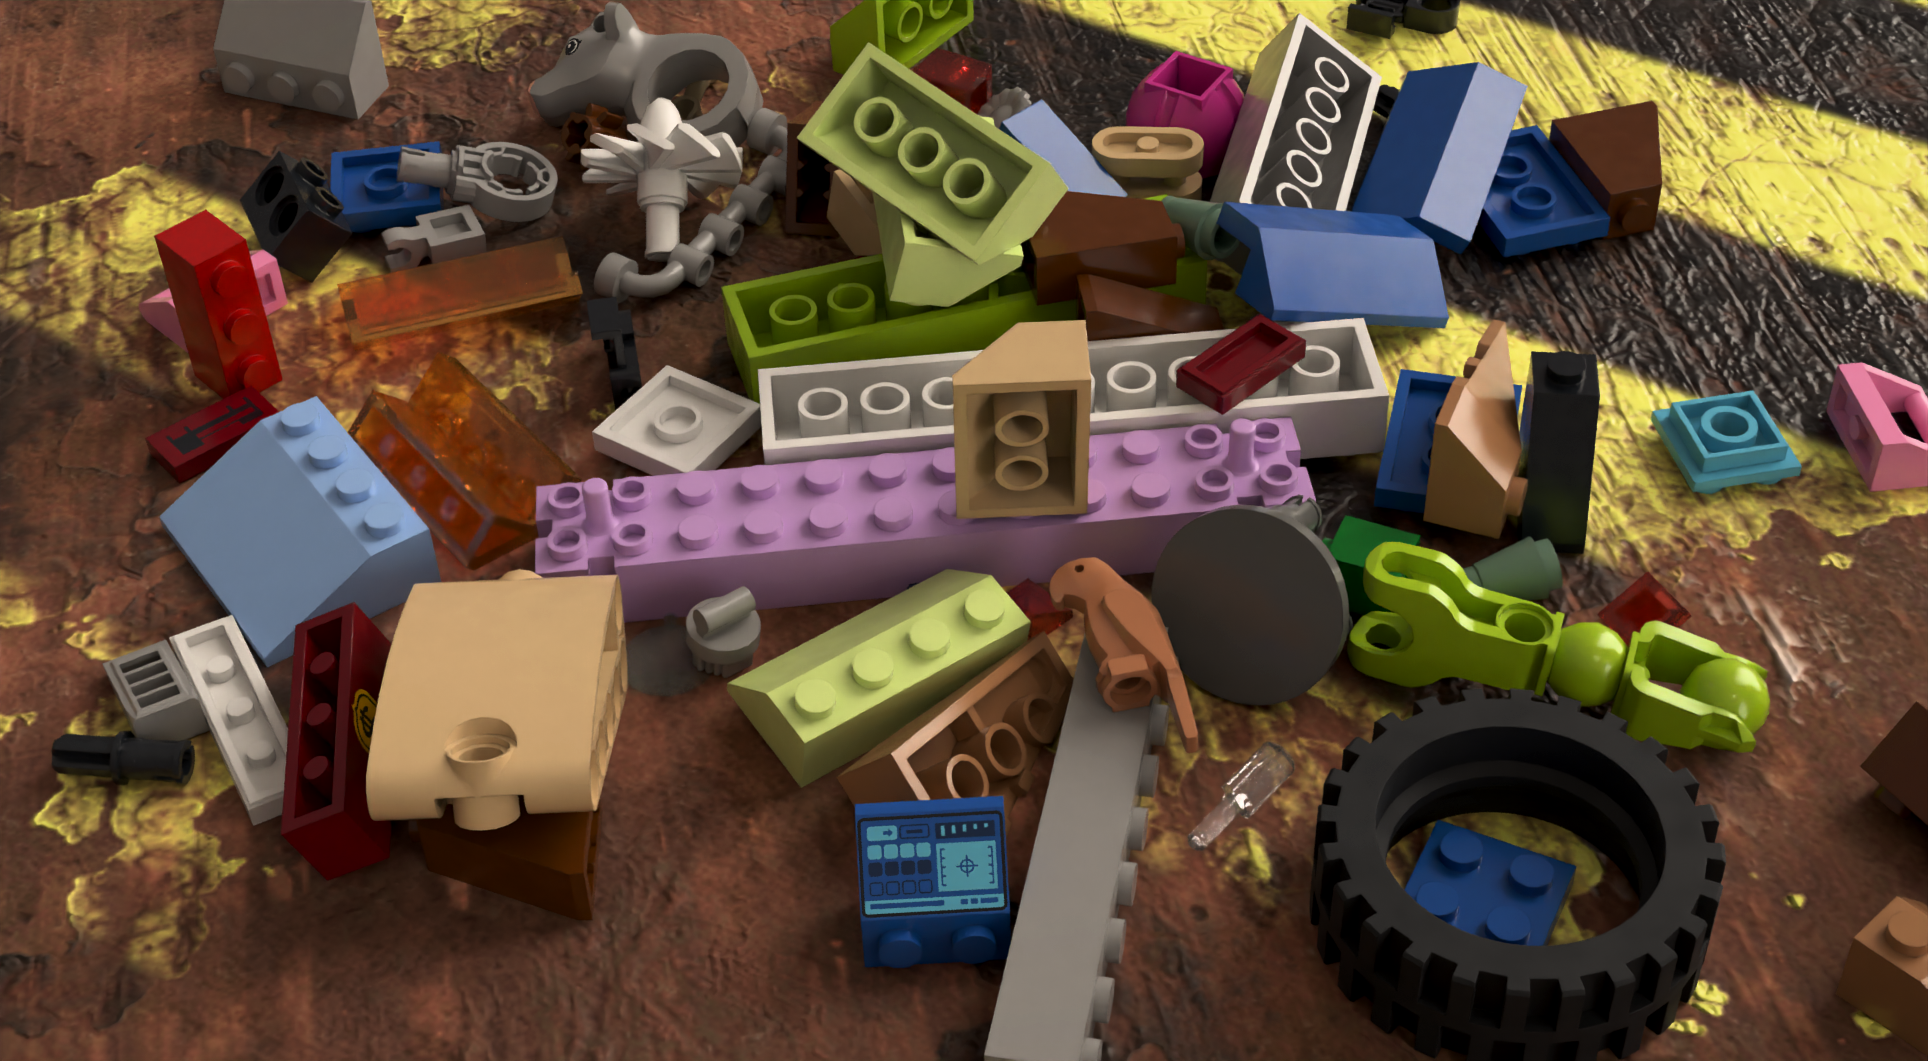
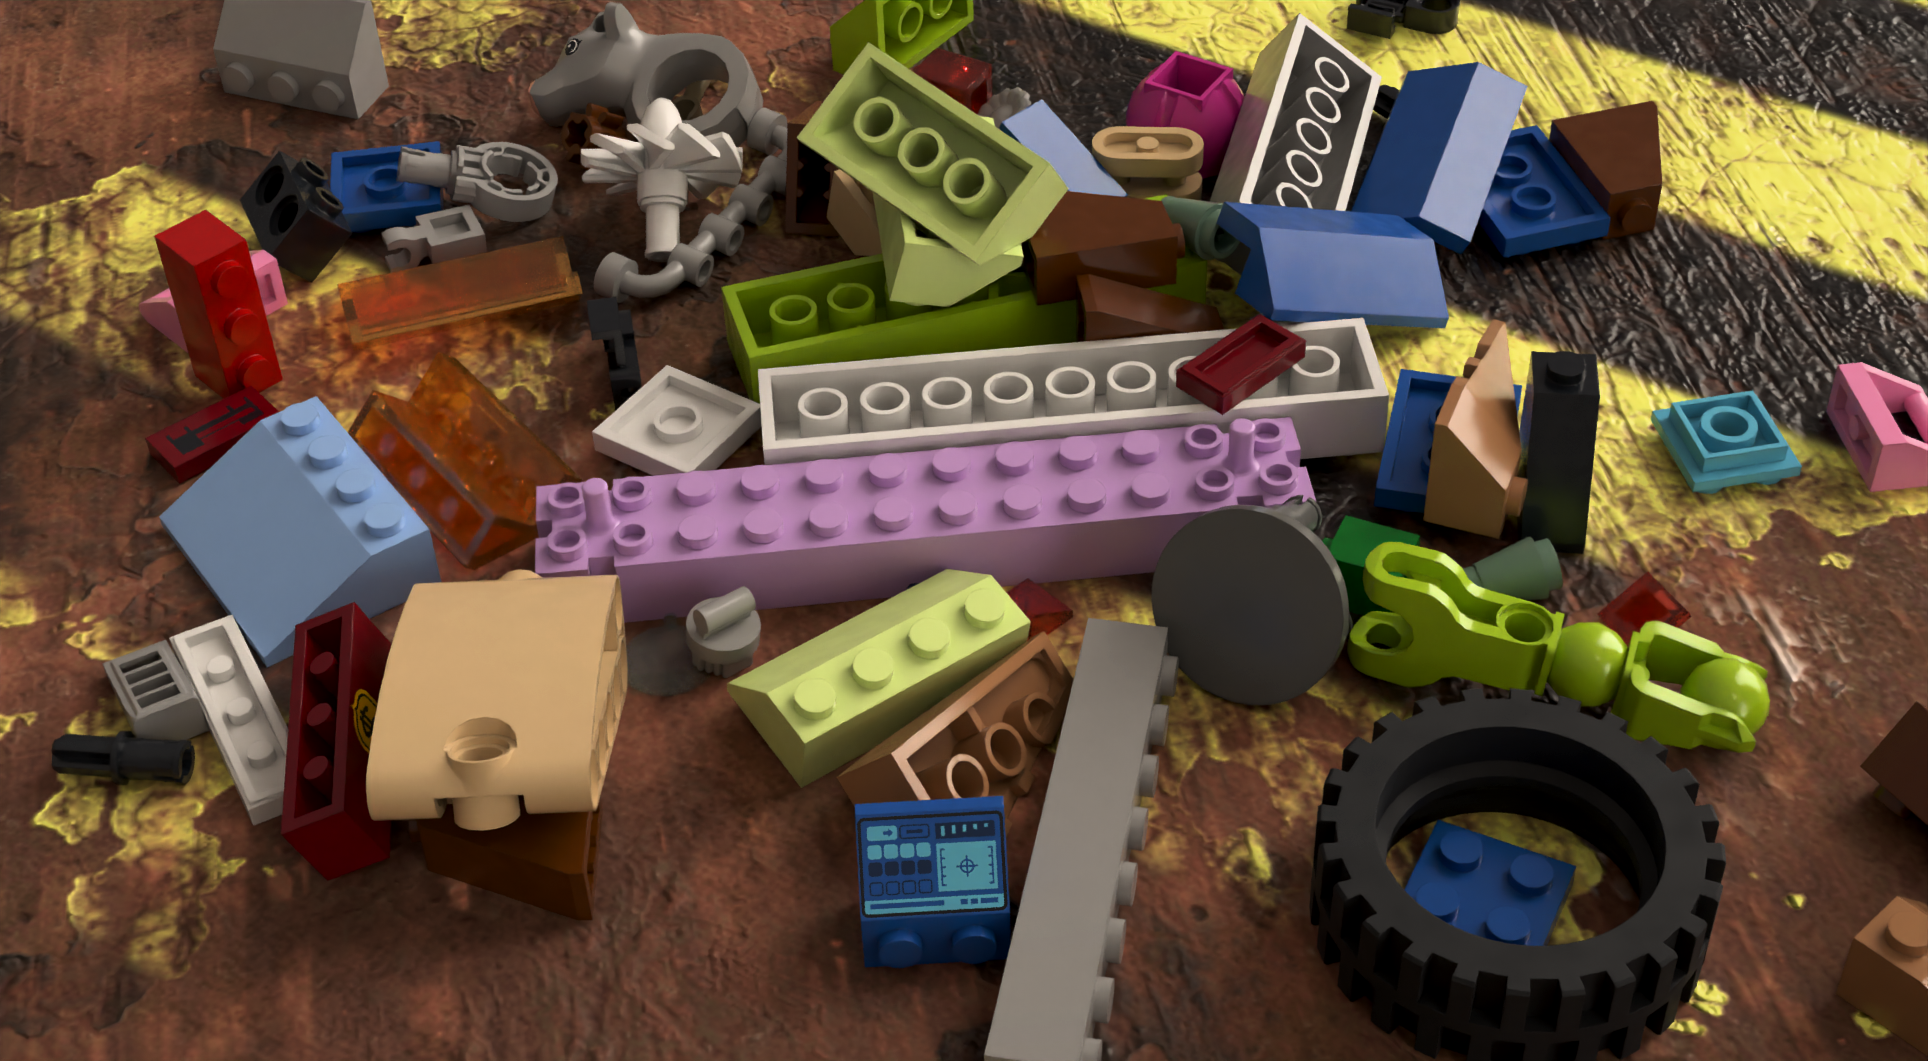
(1024, 424): tan slope -> none
(1125, 642): nougat animal -> none
(1245, 791): clear axle -> none

